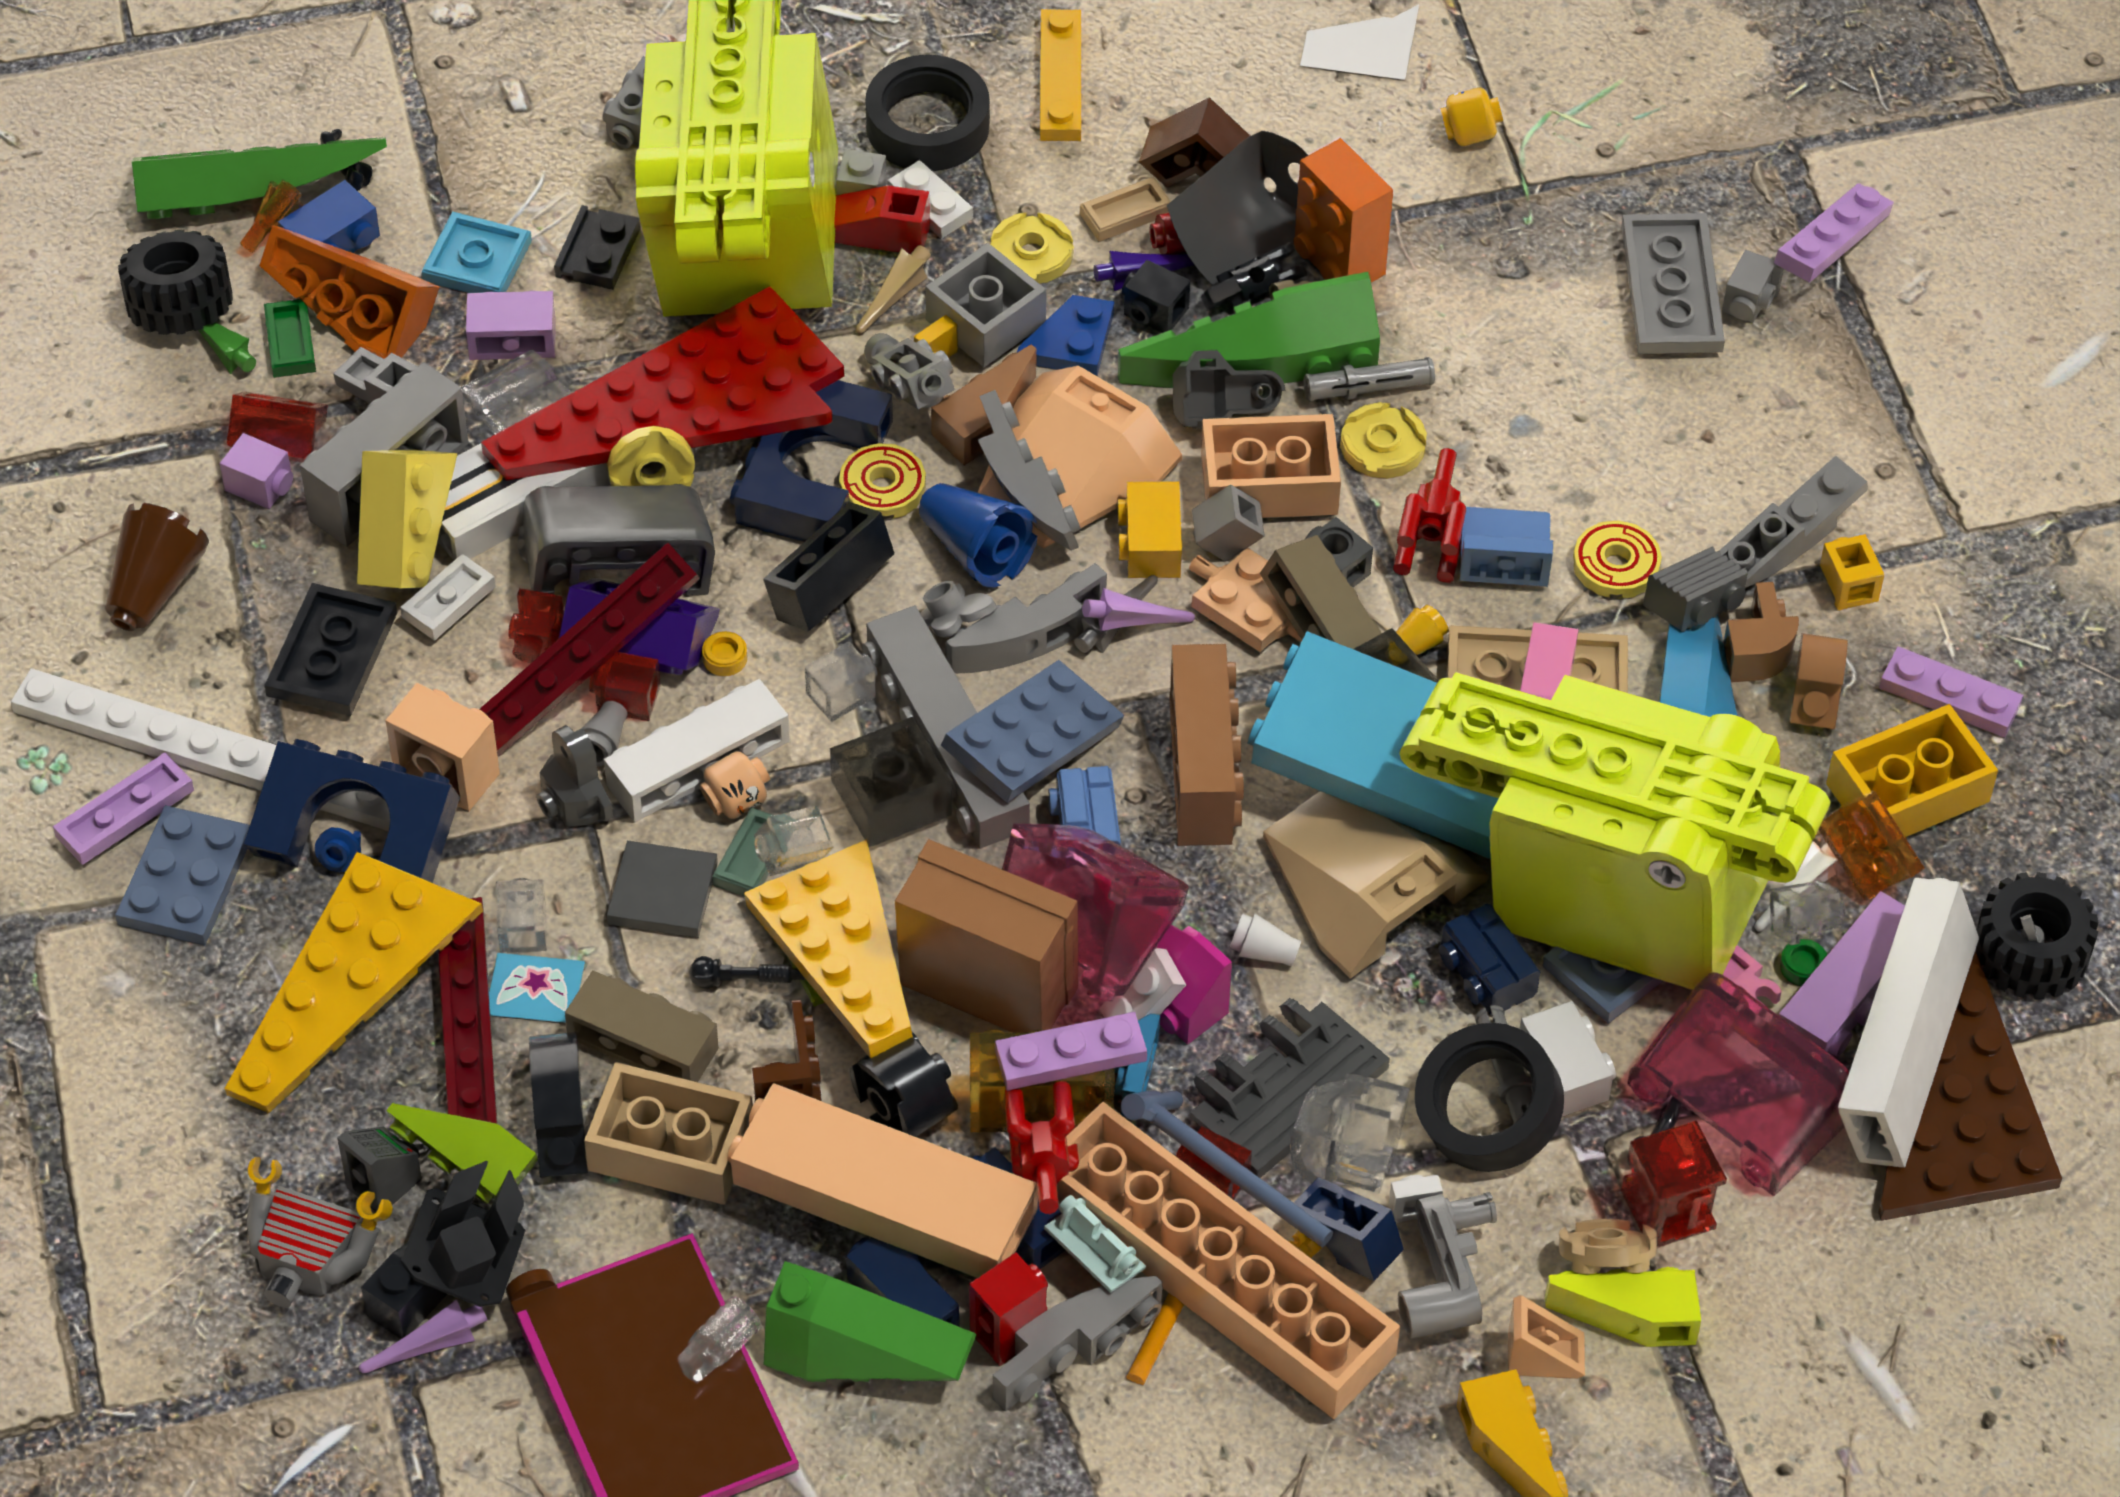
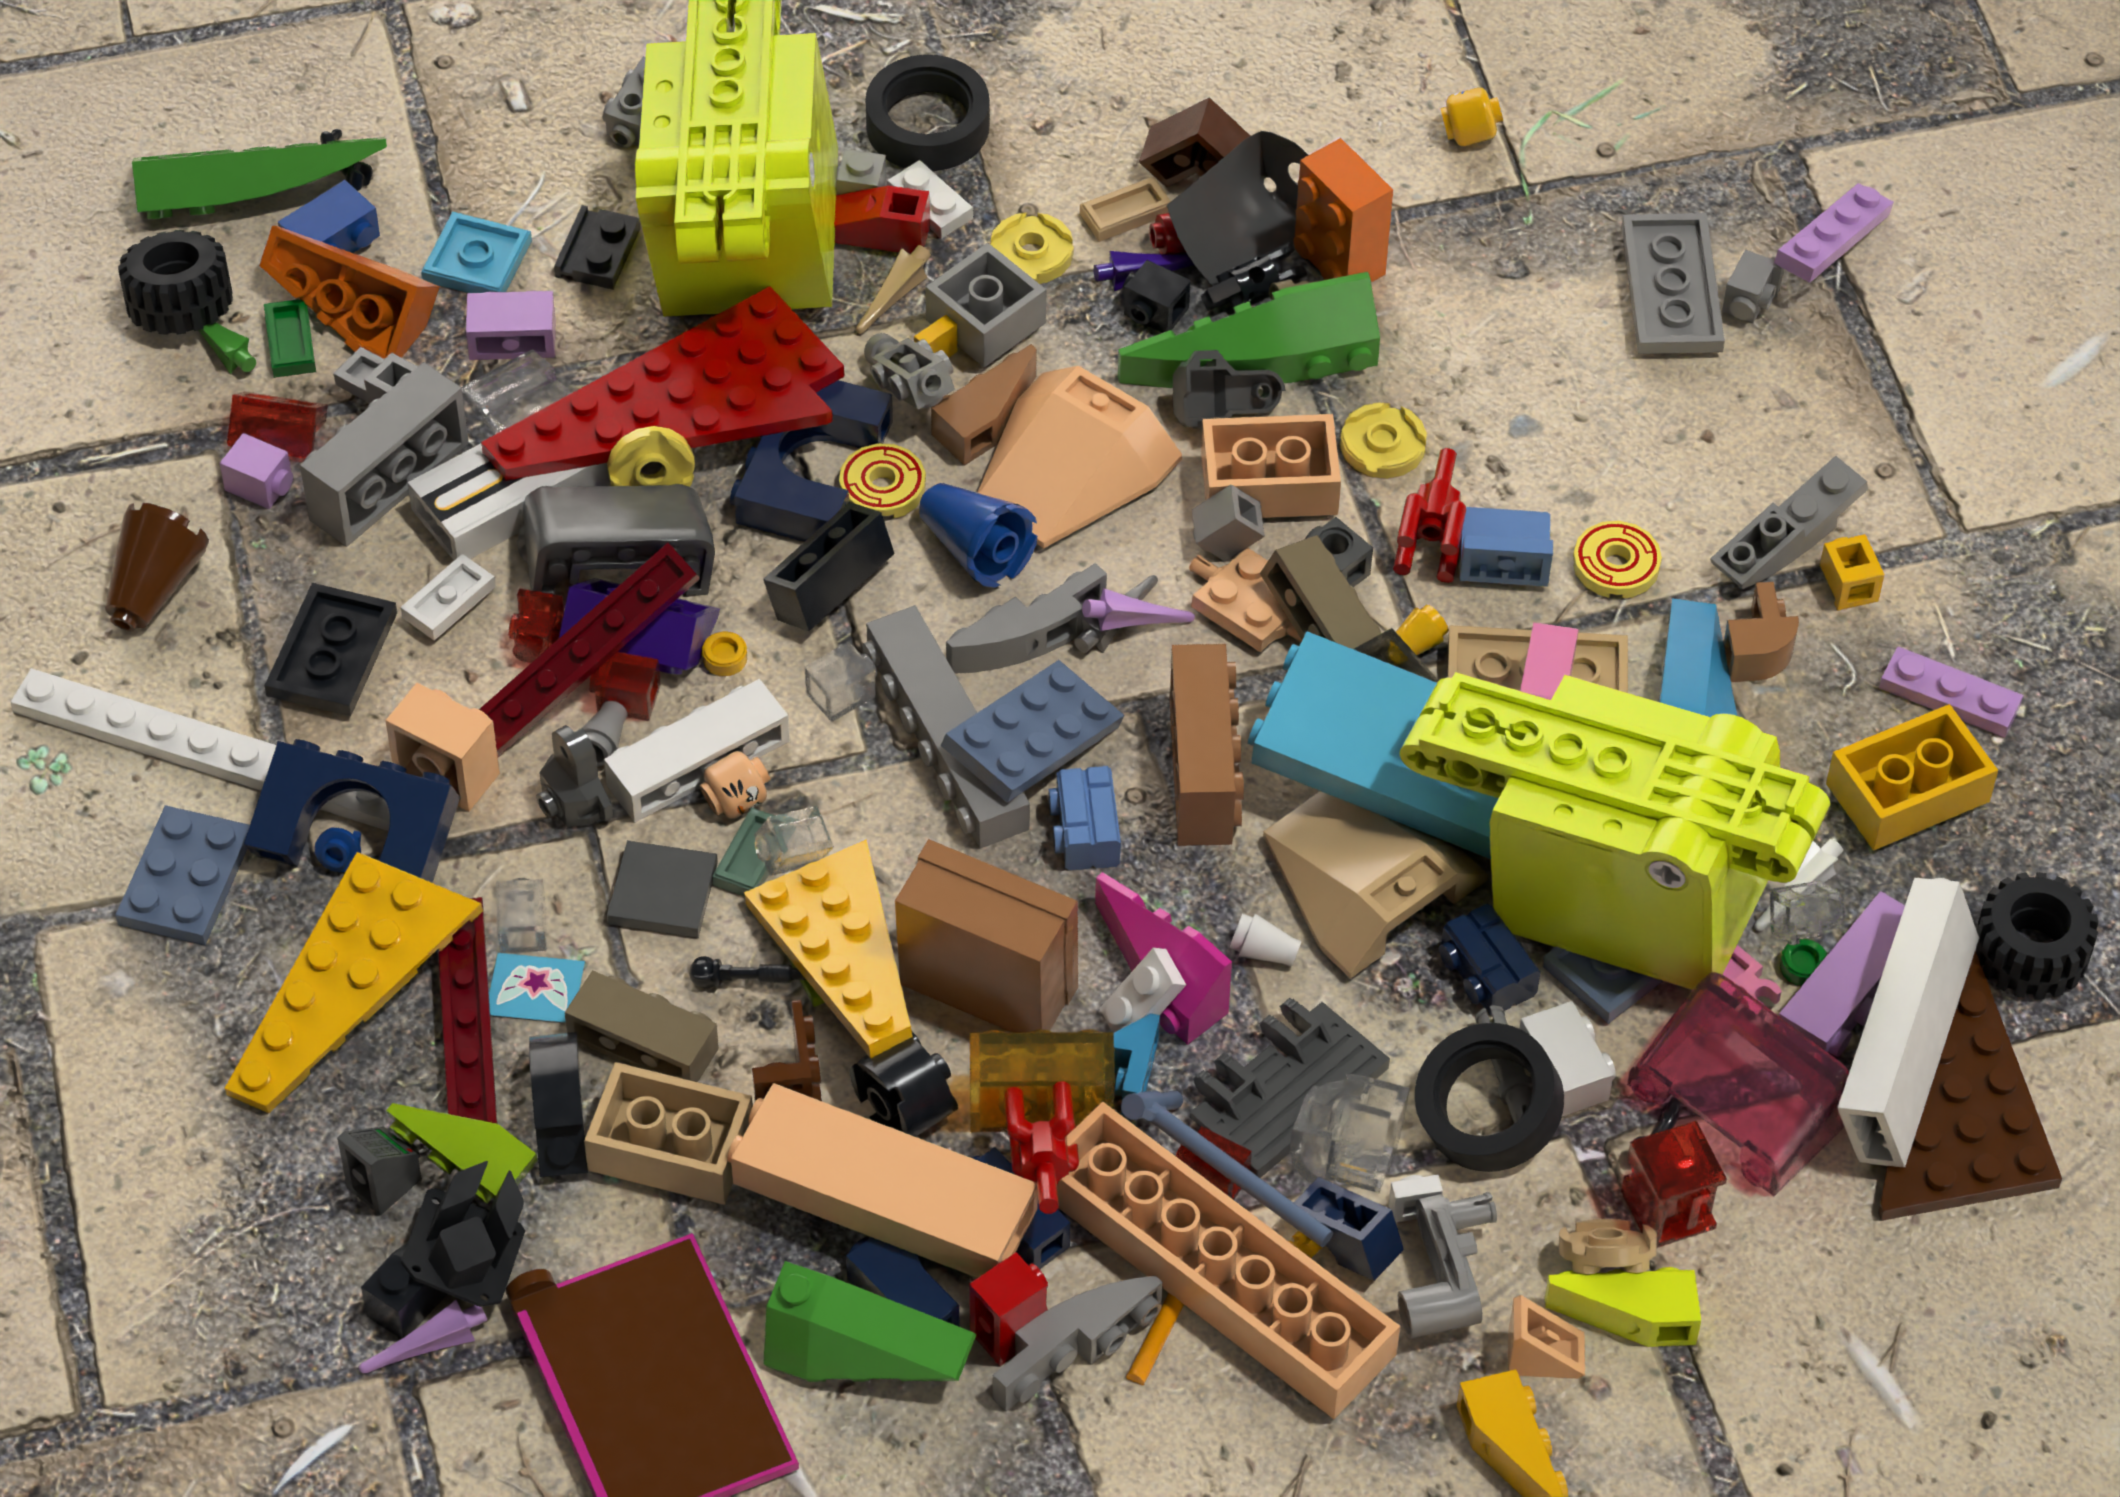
(123, 808): lavender plate -> none
(276, 204): clear orange cone -> none
(306, 1239): light grey torso -> none
(401, 515): light yellow wedge -> none
(719, 1339): clear hinge -> none
(891, 781): clear smoke brick -> none
(950, 607): light grey animal -> none
(1025, 478): light grey slope -> none
(1060, 75): yellow plate -> none
(1070, 1051): lavender plate -> none
(1073, 335): blue wing -> none
(1094, 1244): light aqua hinge -> none
(1120, 898): clear pink windscreen -> none
(1152, 529): yellow brick -> none
(1353, 381): light grey pin -> none
(1363, 47): white sticker -> none
(1696, 589): dark grey brick -> none
(1818, 680): medium nougat brick -> none
(1869, 845): clear orange bracket -> none
(2031, 931): light grey piece -> none

